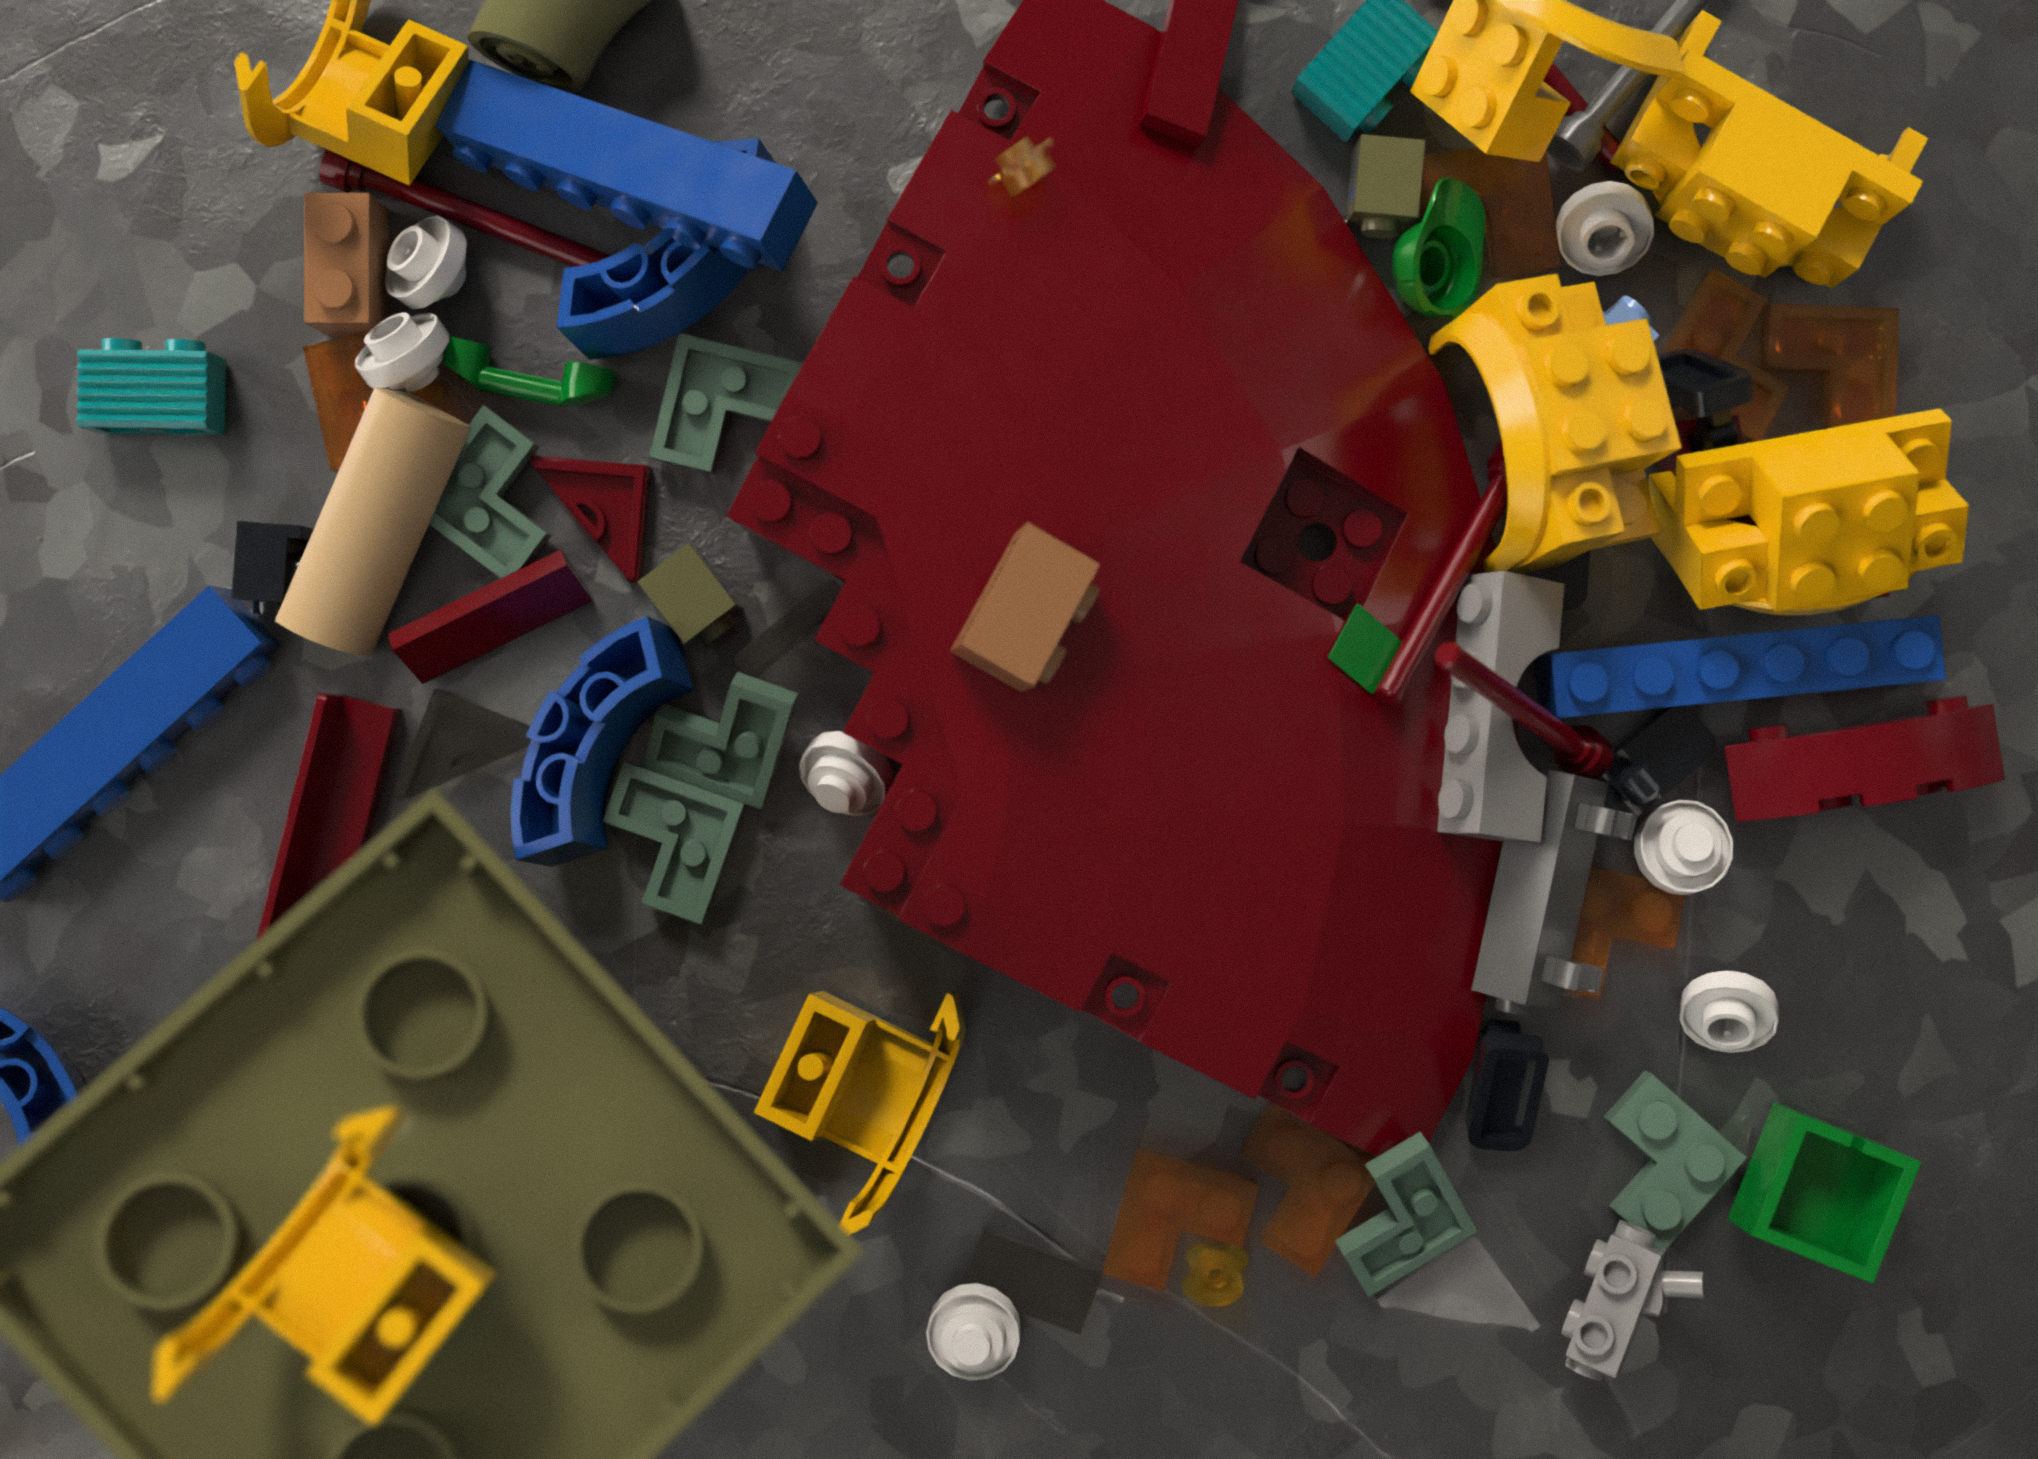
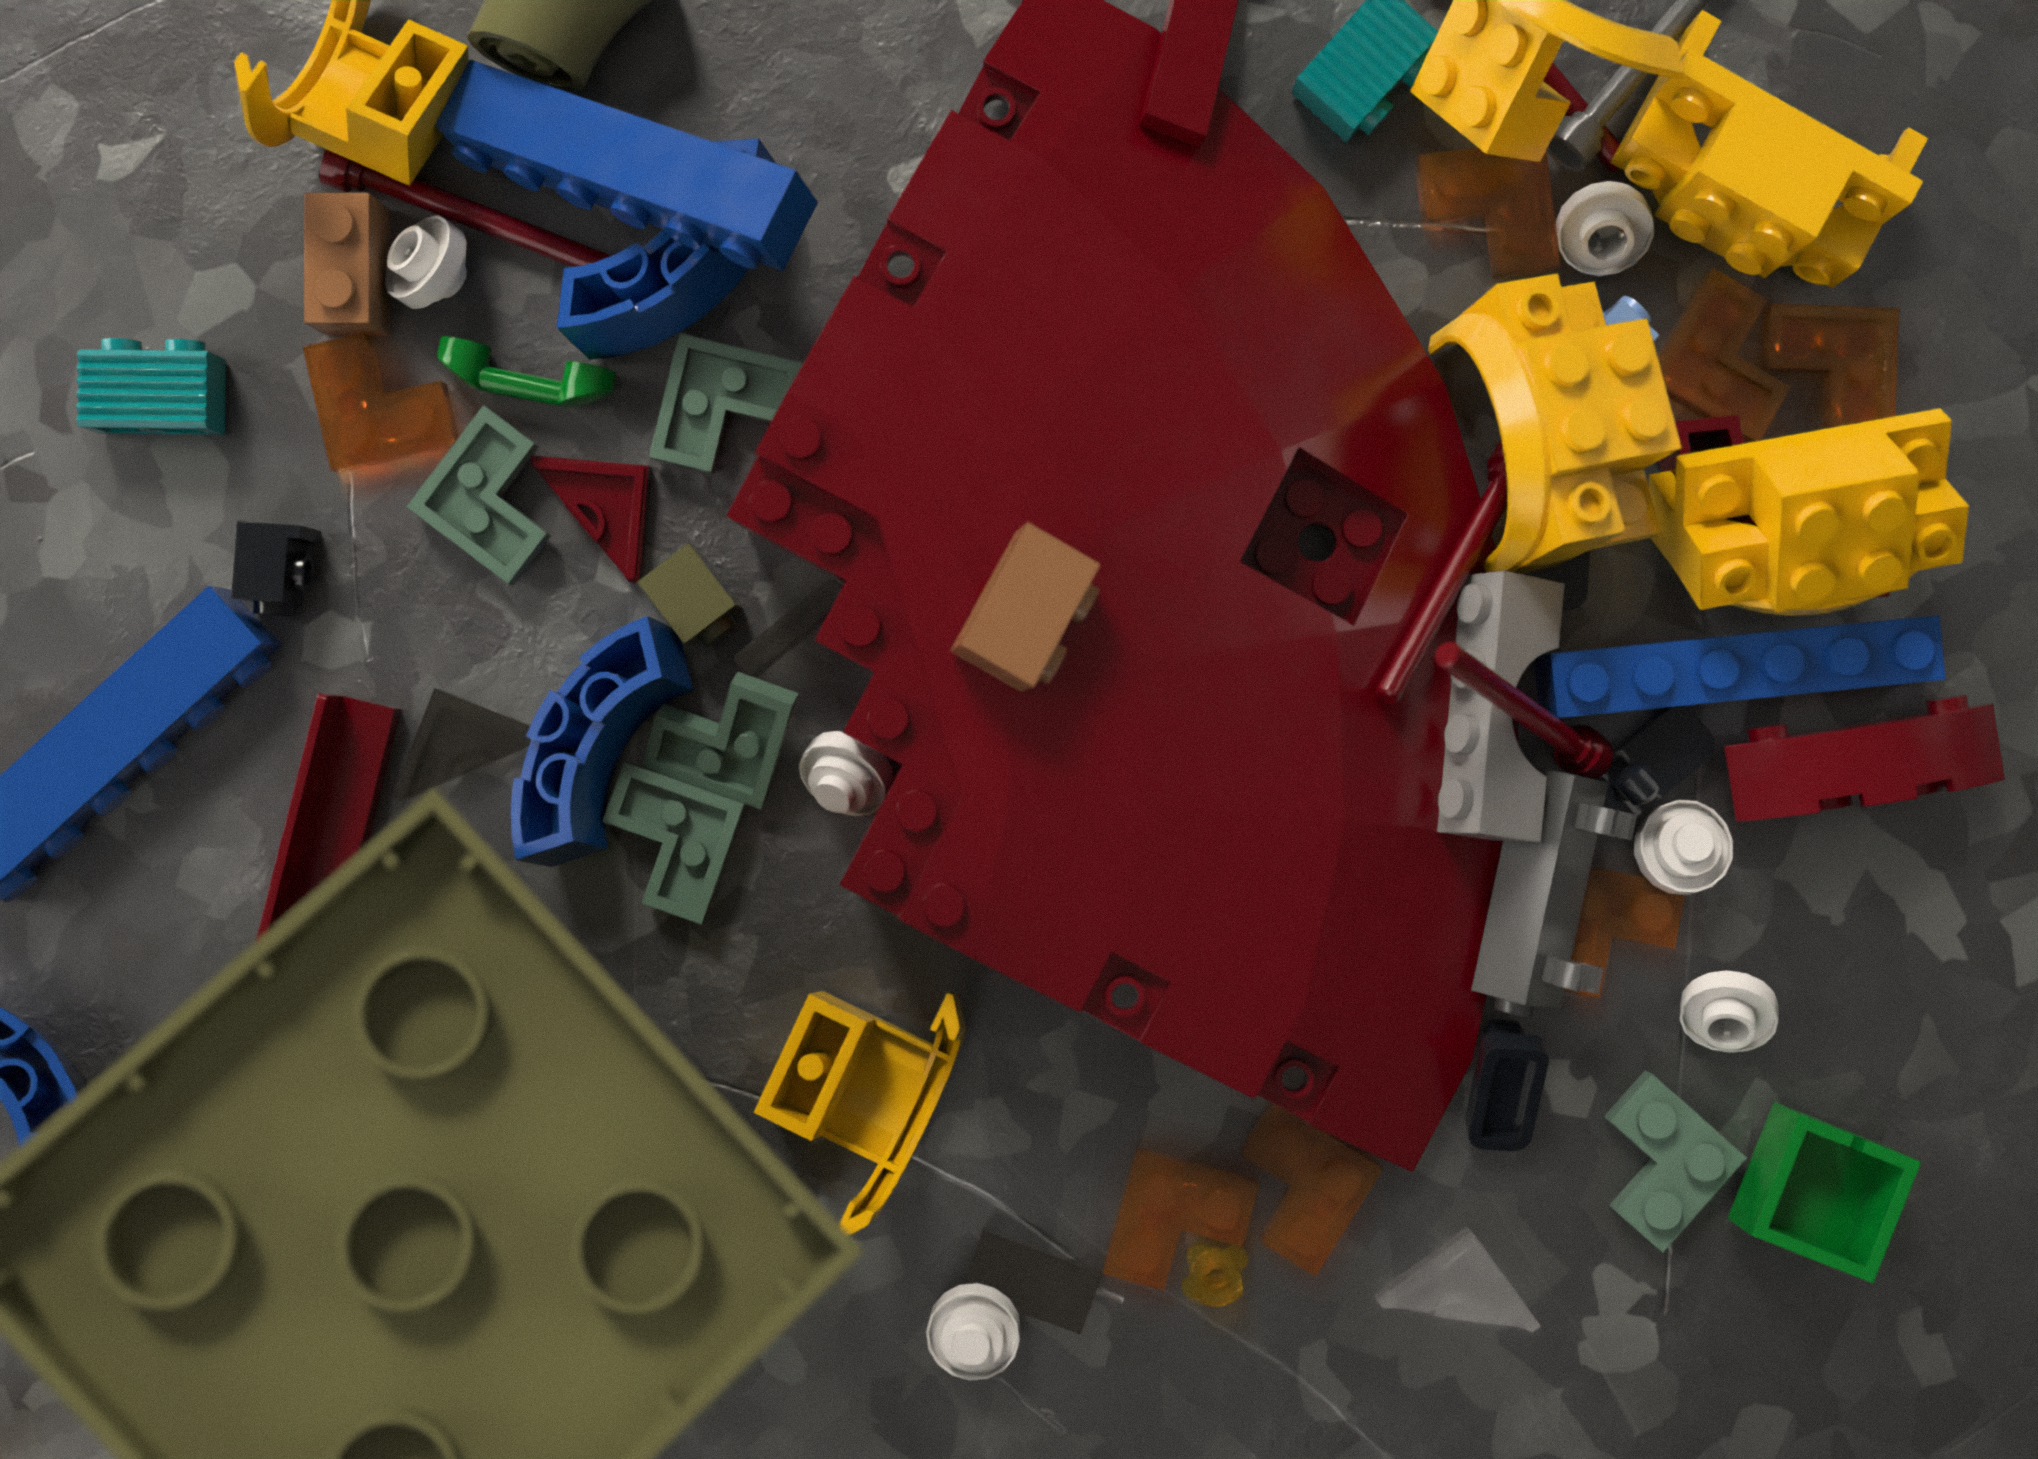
(346, 1282): yellow piece -> none
(372, 522): tan brick -> none
(403, 352): white plate -> none
(490, 617): dark red tile -> none
(1023, 165): clear yellow plate -> none
(1364, 649): green sticker -> none
(1384, 185): olive brick -> none
(1418, 1225): sand green plate -> none
(1442, 257): green piece -> none
(1625, 1286): light grey brick -> none
(1707, 391): black piece -> none

